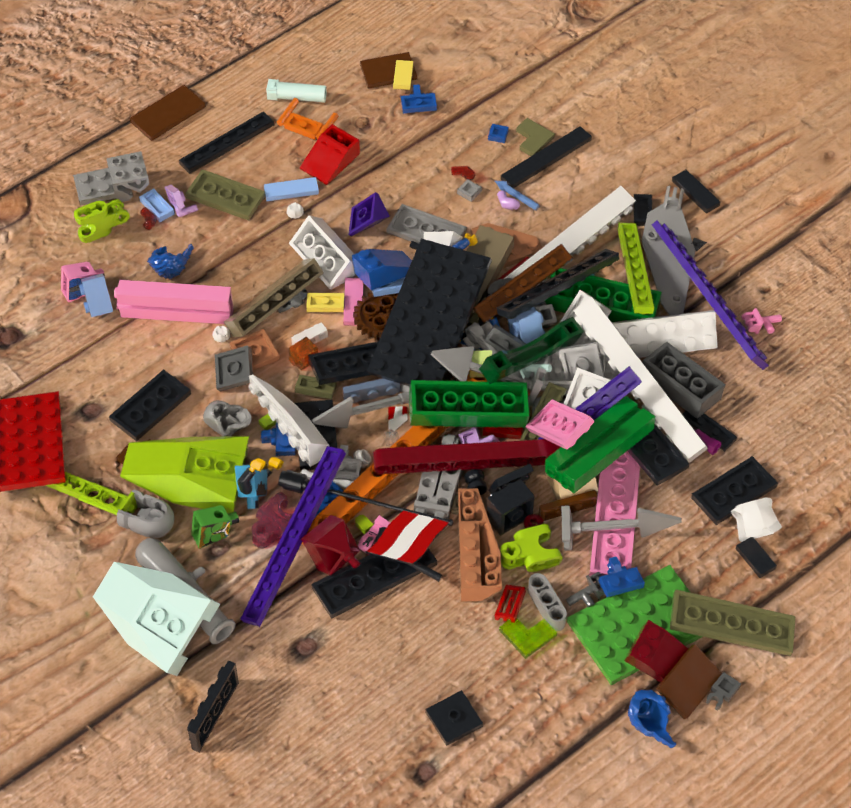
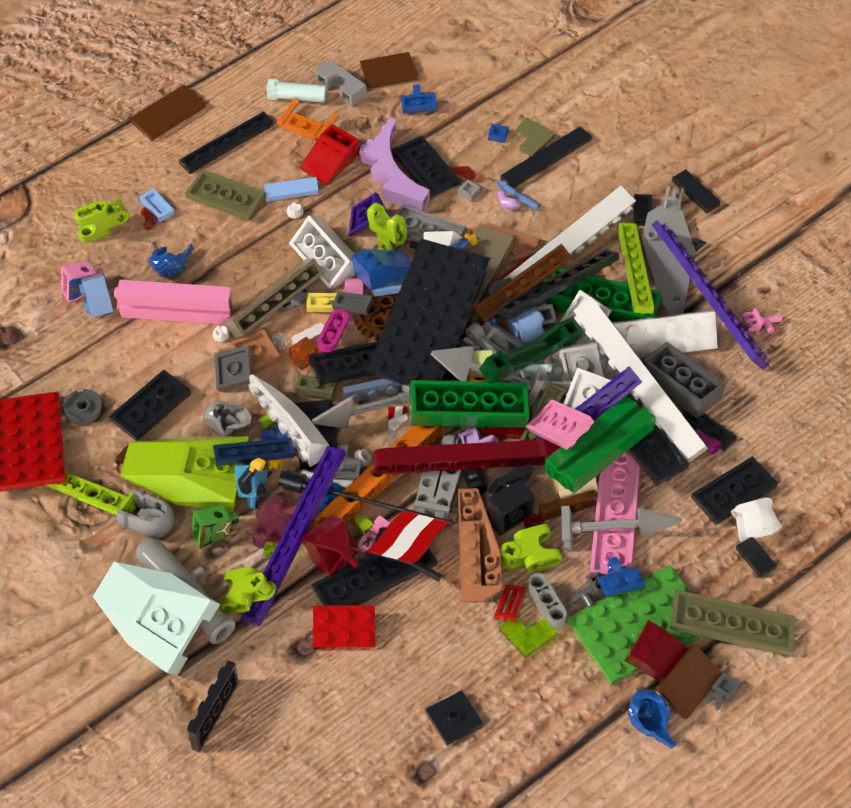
(83, 416): none -> dark grey plate
(115, 182): light grey piece -> none
(177, 198): lavender plate -> none
(247, 587): none -> lime piece
(248, 451): none -> dark blue plate
(270, 548): none -> clear neon green plate
(280, 345): none -> clear plate
(332, 75): none -> light grey arch
(333, 330): none -> dark pink plate
(344, 626): none -> red plate
(352, 302): none -> dark grey tile
(390, 231): none -> lime piece
(396, 185): none -> lavender arch
(403, 74): light yellow tile -> none
(425, 166): none -> black plate

